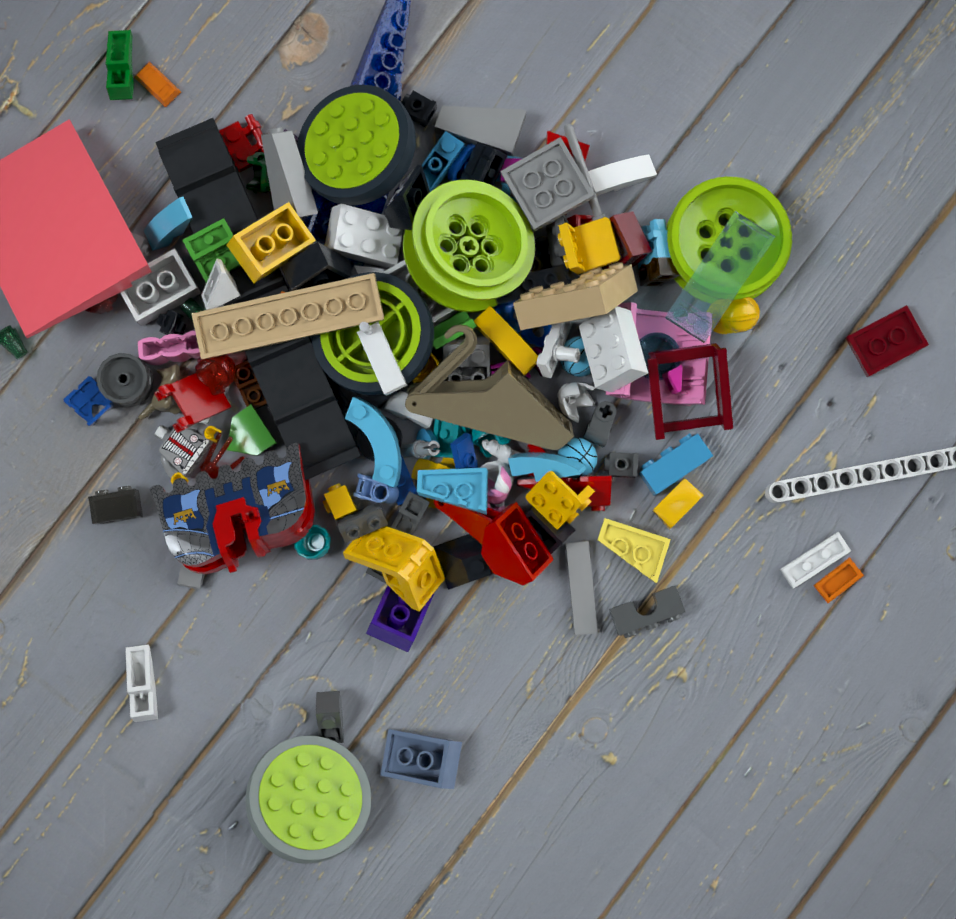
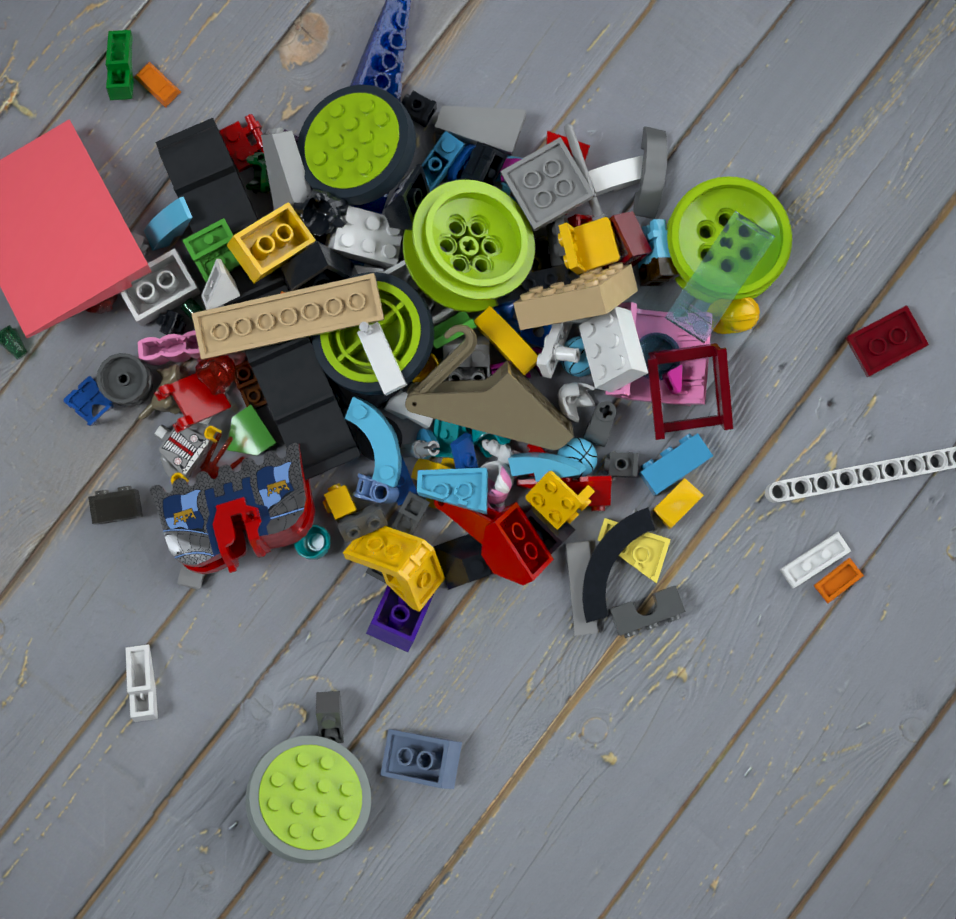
(322, 212): none -> black hair
(604, 557): none -> black tile
(652, 174): none -> dark grey slope

